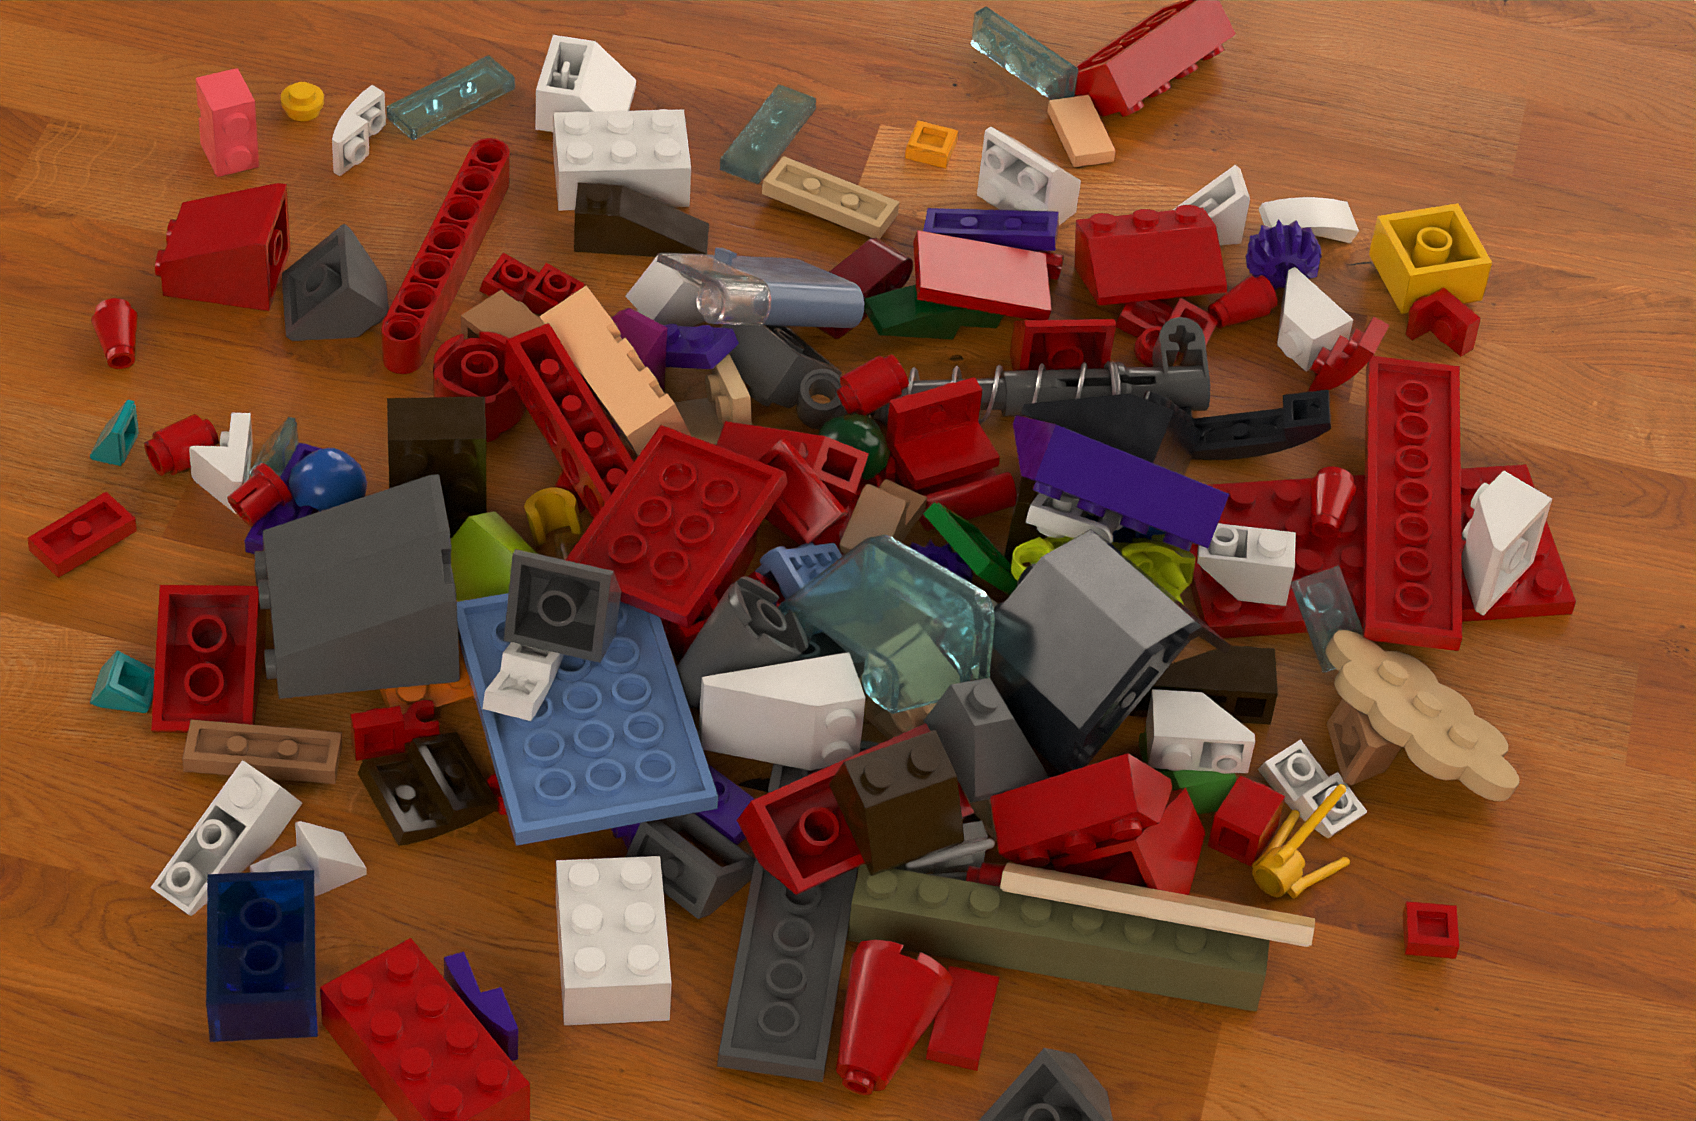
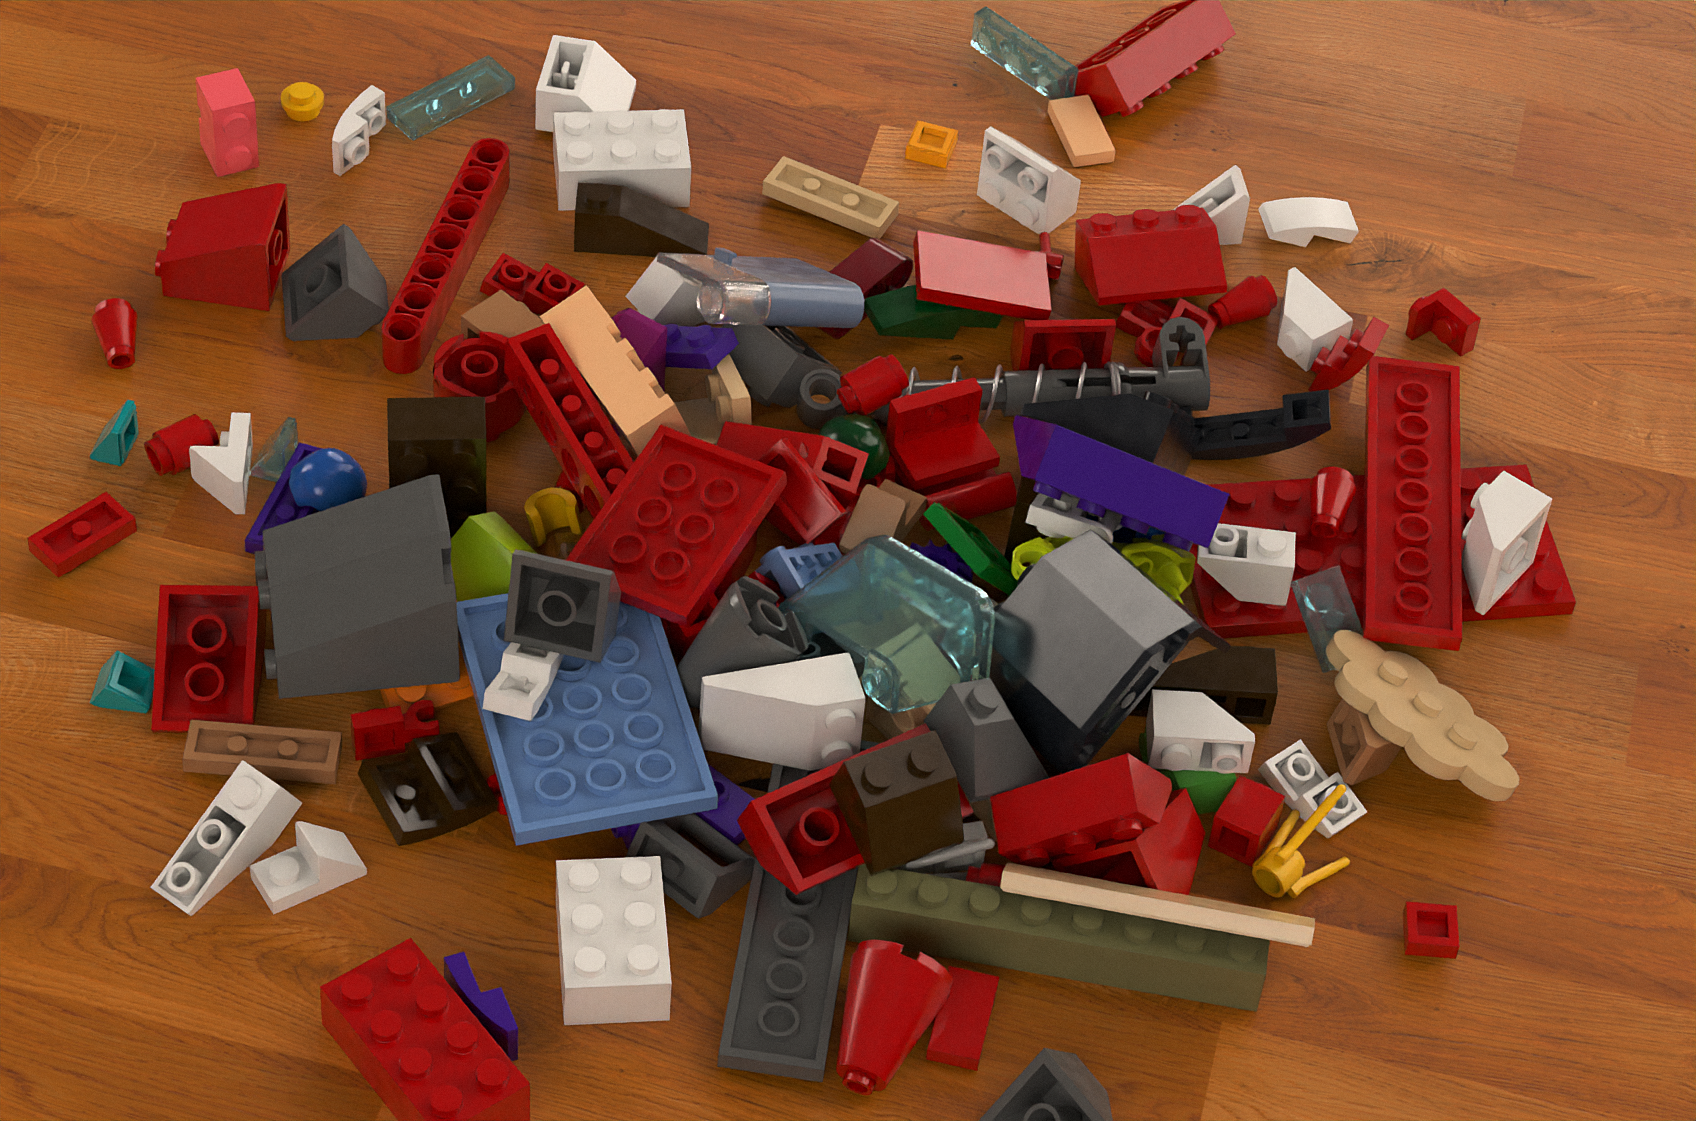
(259, 495): red bush -> none
(261, 956): clear blue brick -> none
(768, 134): clear light blue tile -> none
(1001, 227): dark purple plate -> none
(1281, 249): dark purple gear -> none
(1429, 252): yellow brick -> none

